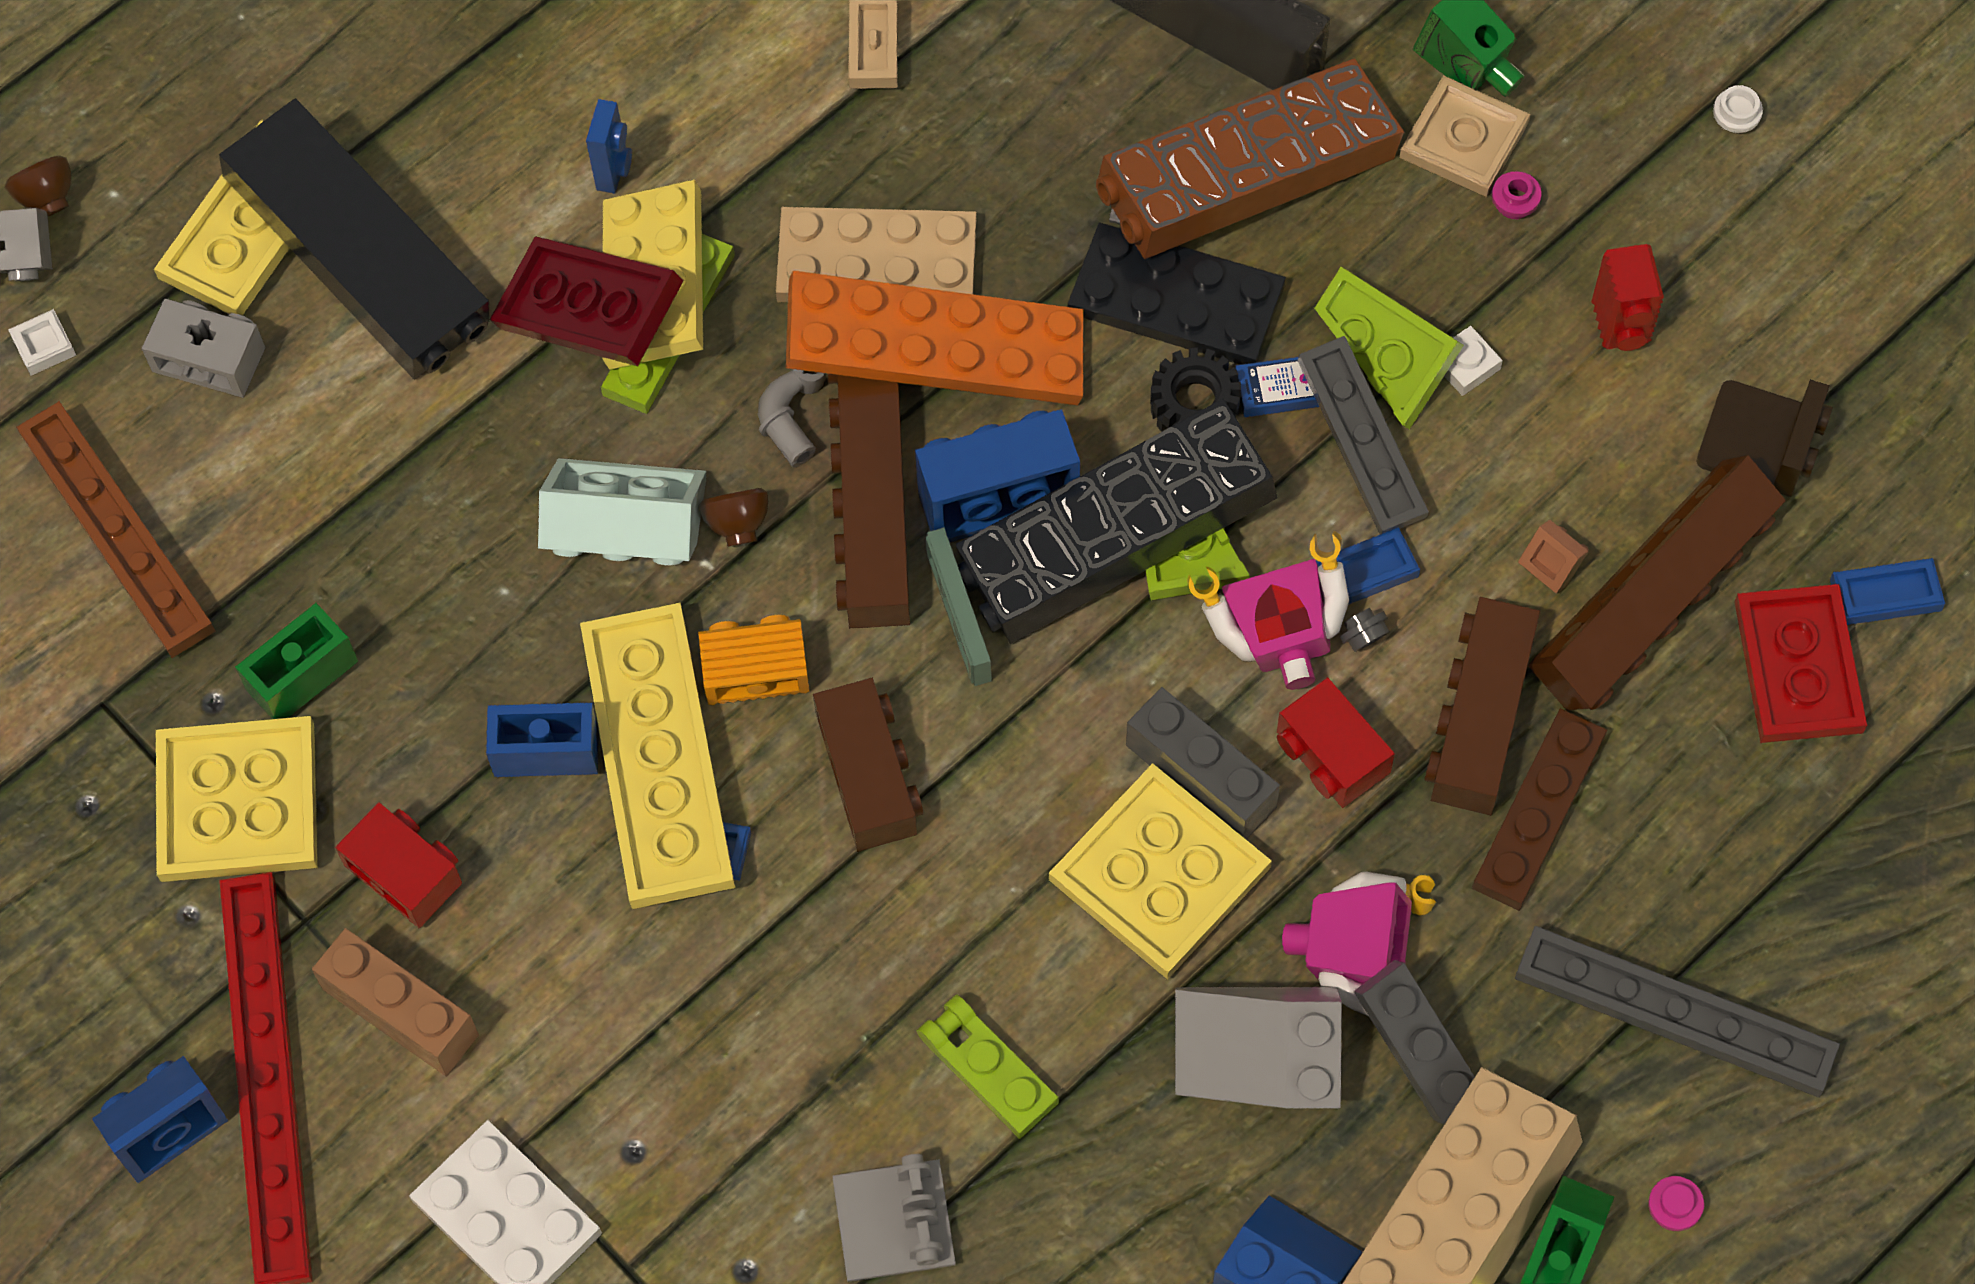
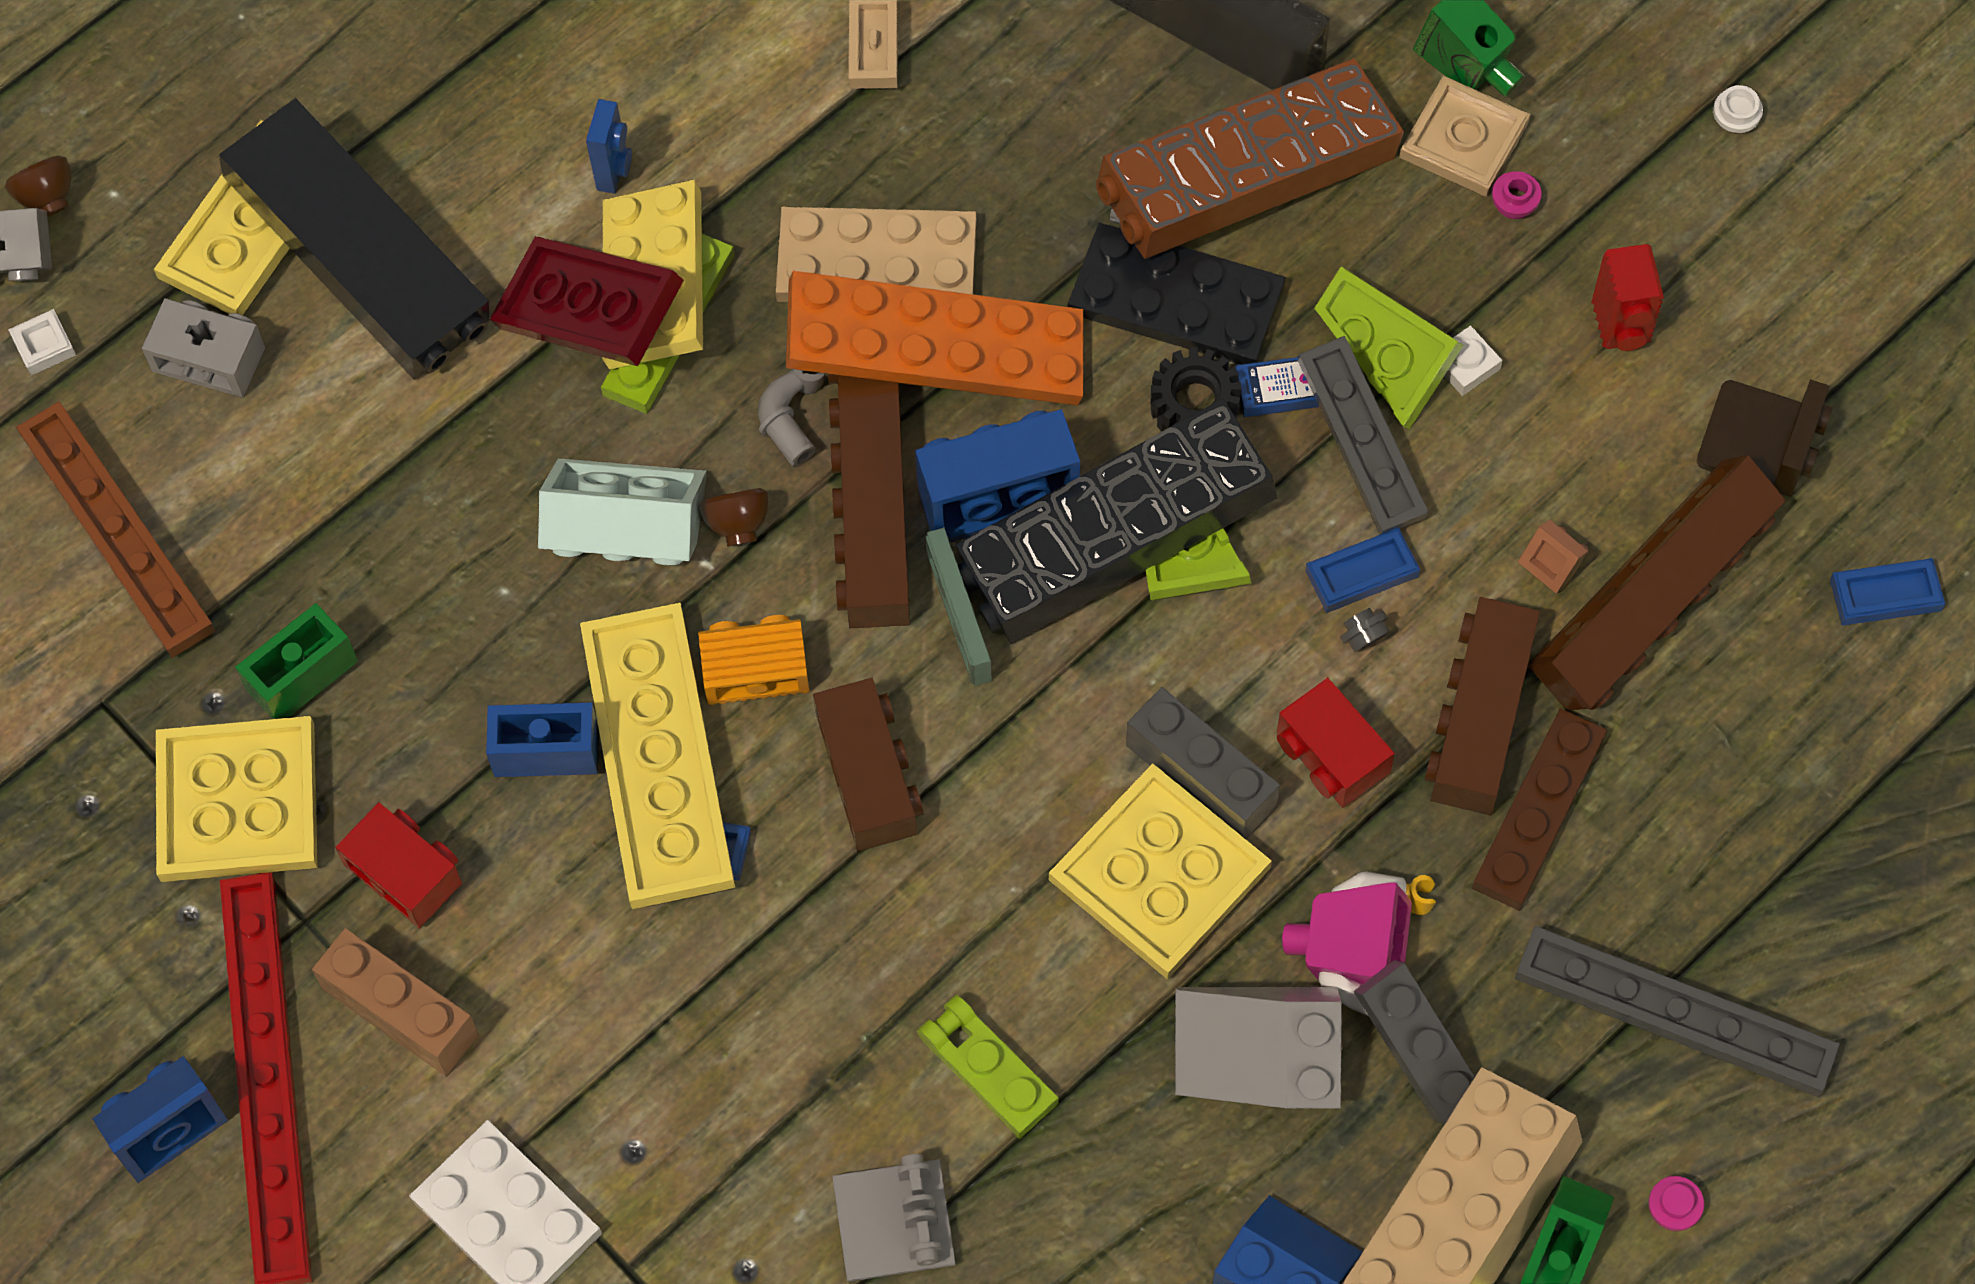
(1281, 614): torso -> none
(1800, 663): red plate -> none

